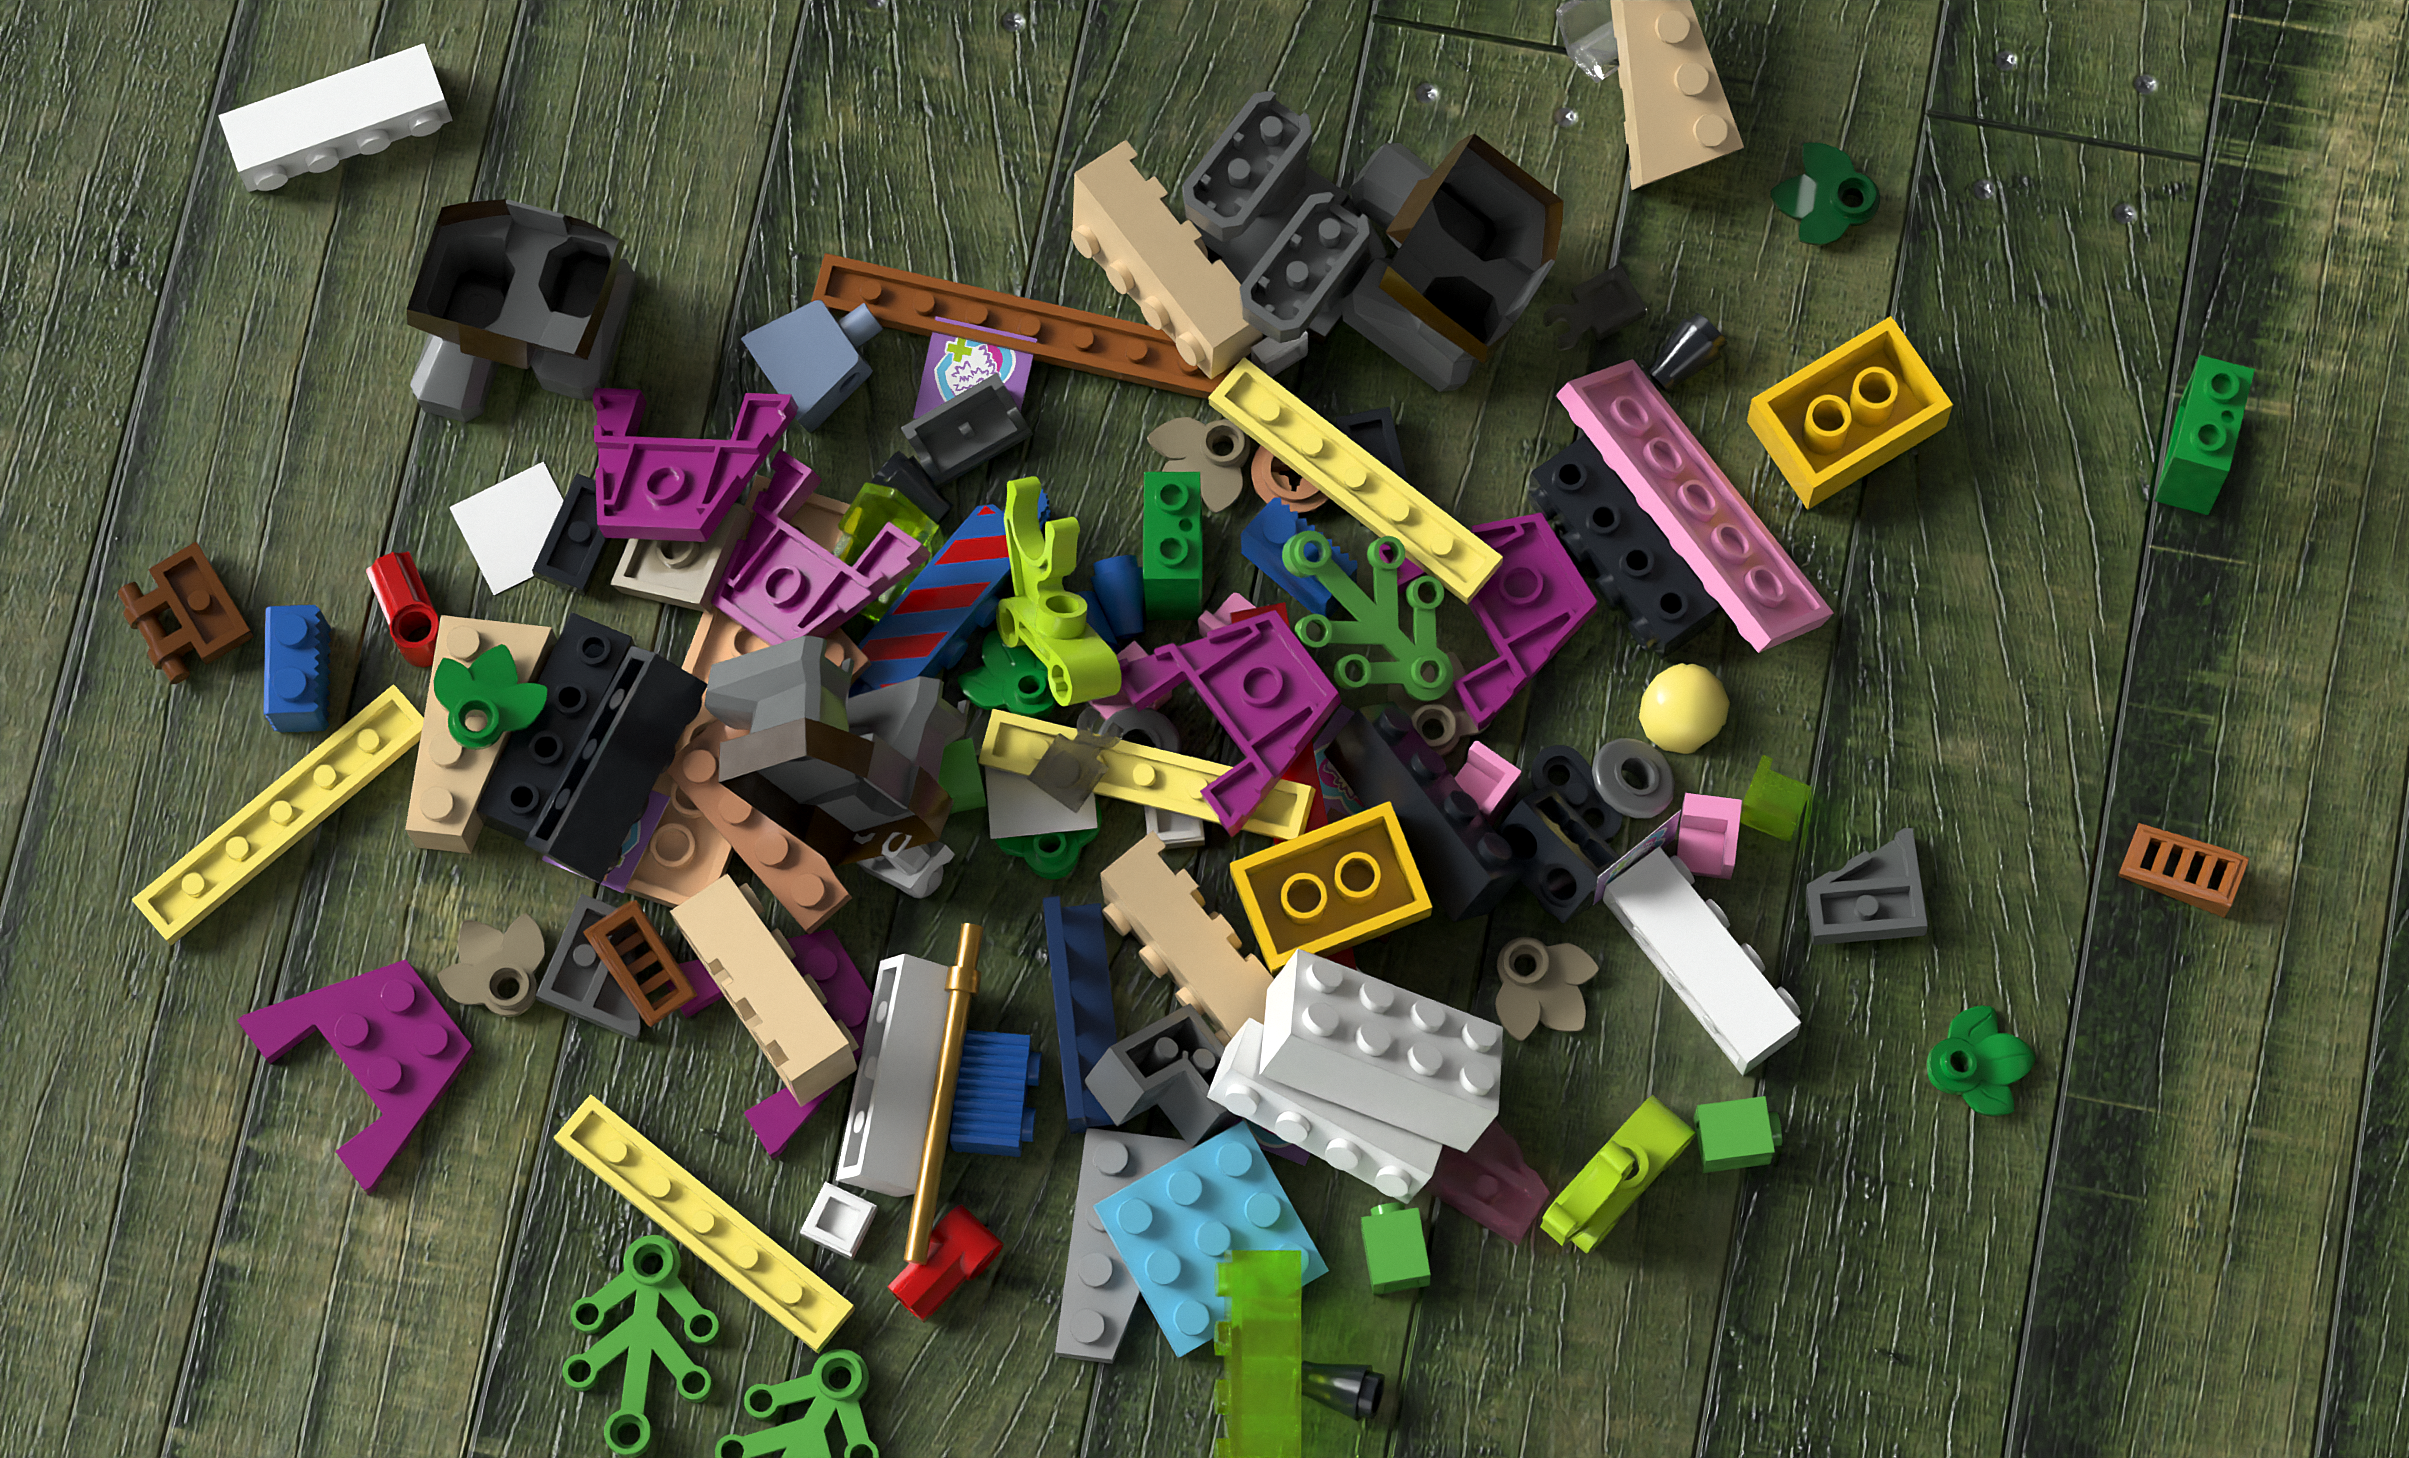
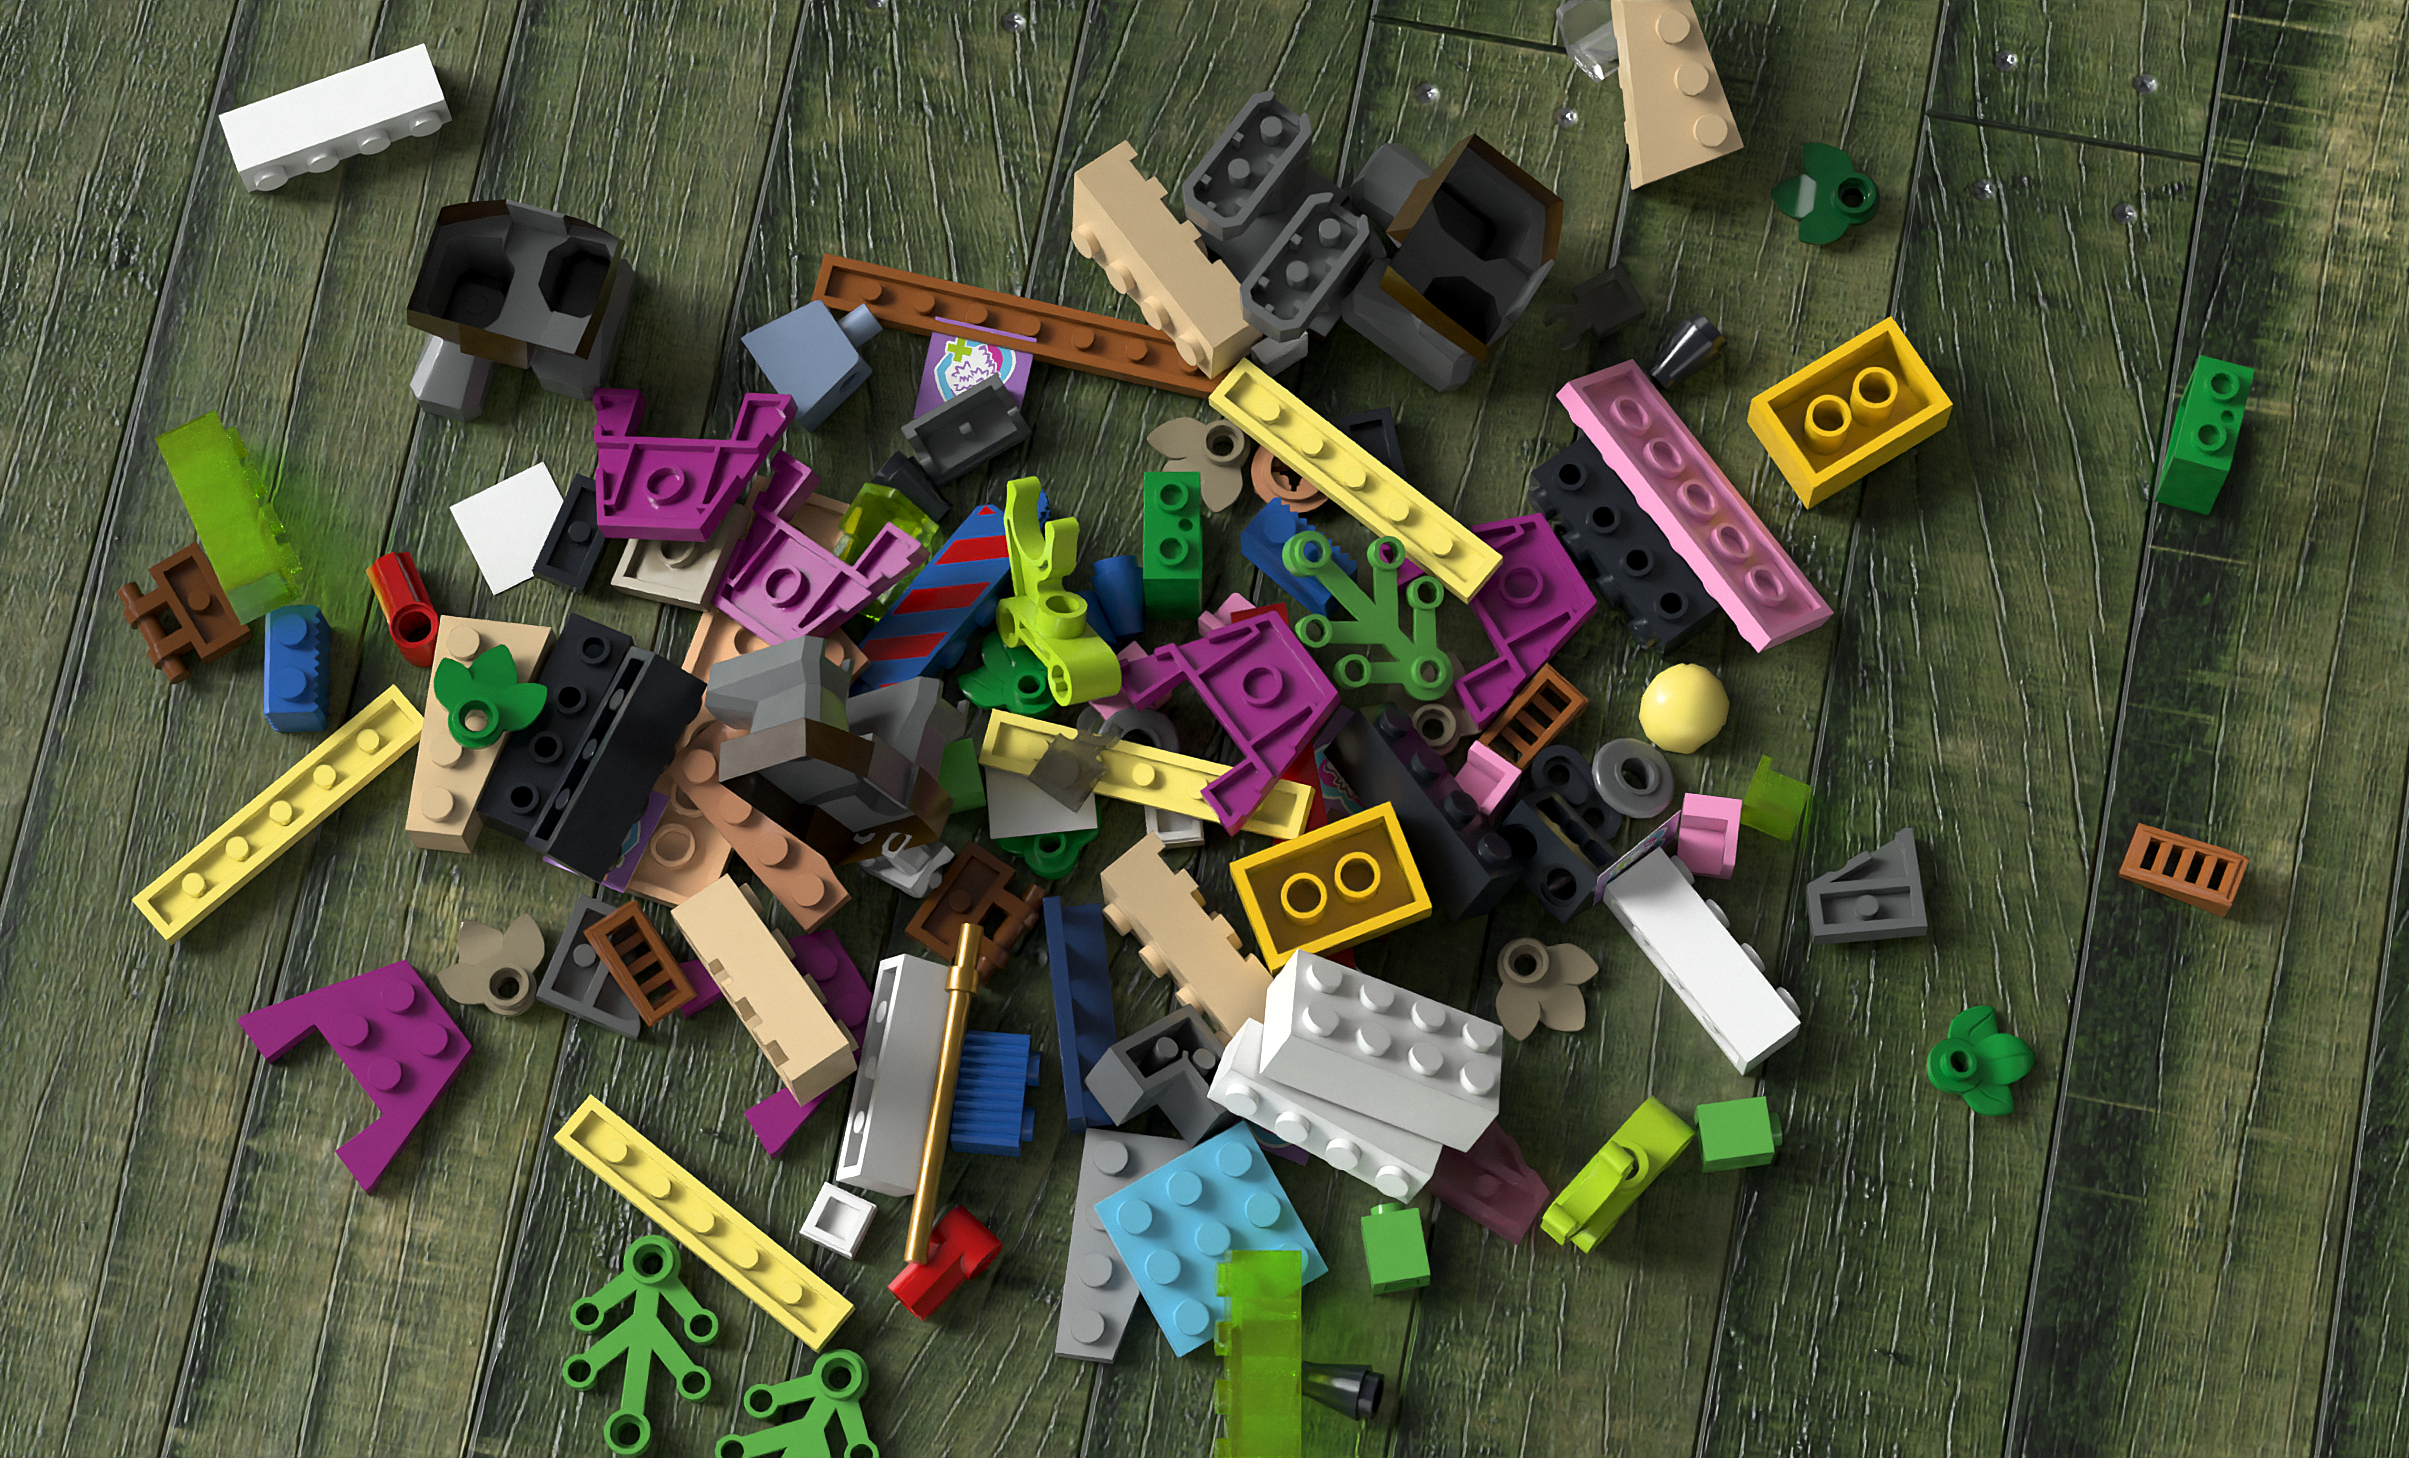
(229, 517): none -> clear neon green brick
(968, 895): none -> reddish brown plate
(1530, 694): none -> dark orange slope

